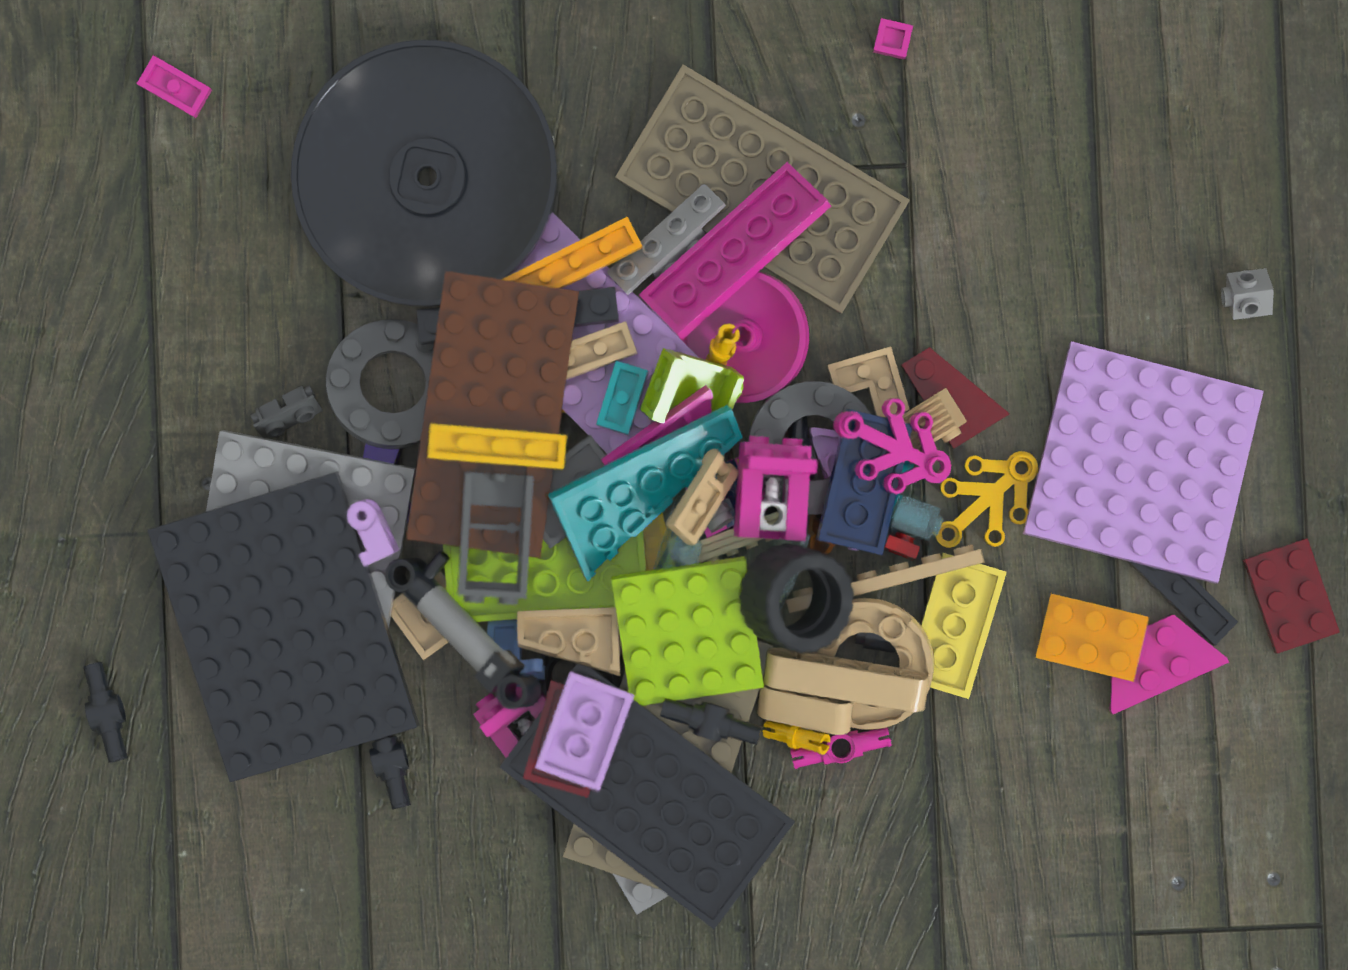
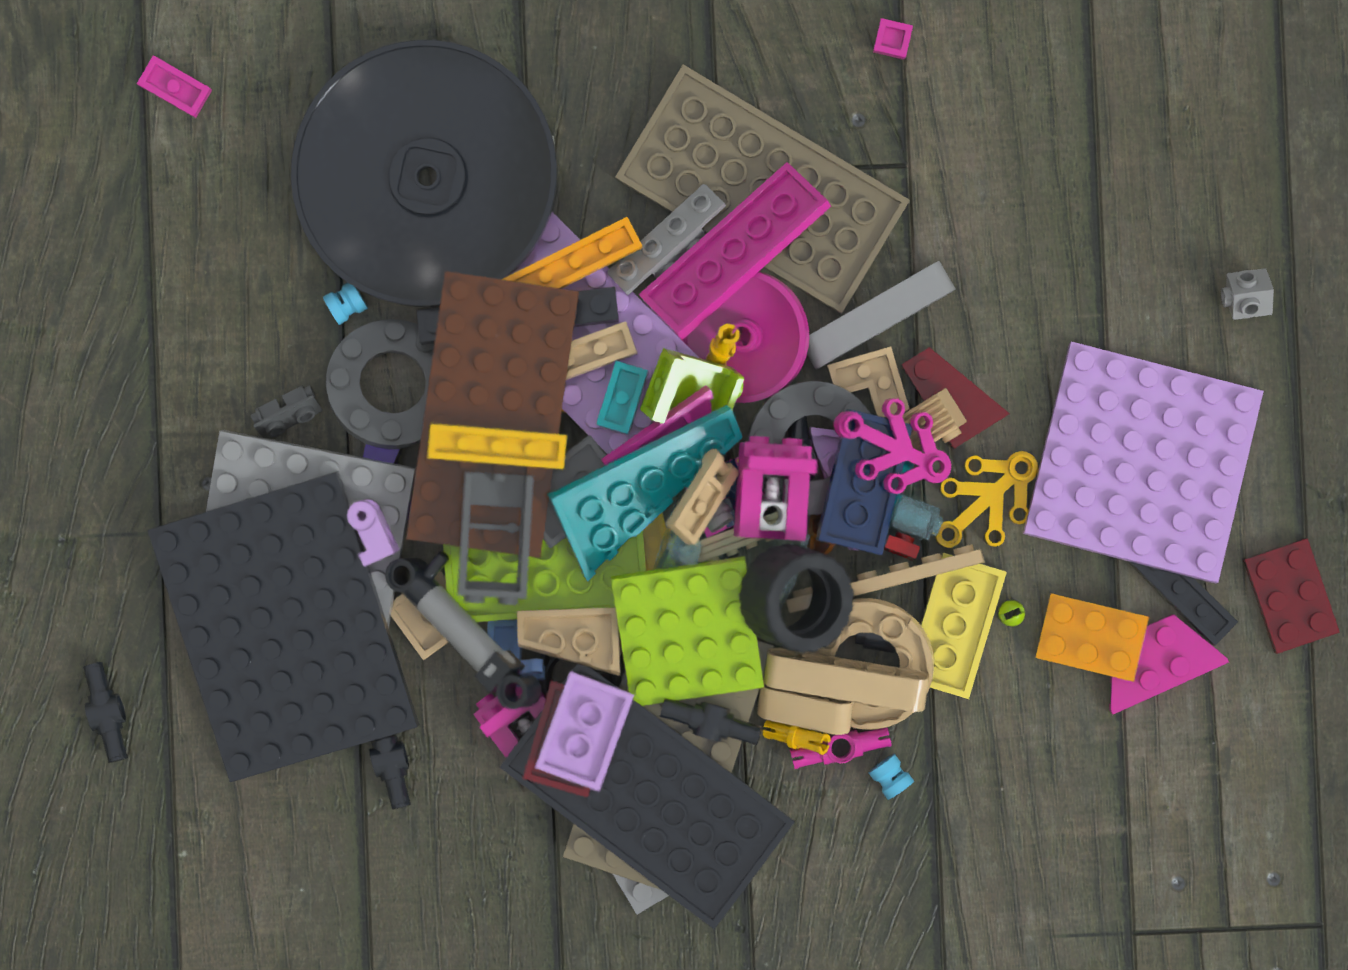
(345, 303): none -> medium azure wheel
(878, 314): none -> light grey beam
(885, 771): none -> medium azure wheel
(1008, 606): none -> lime hinge

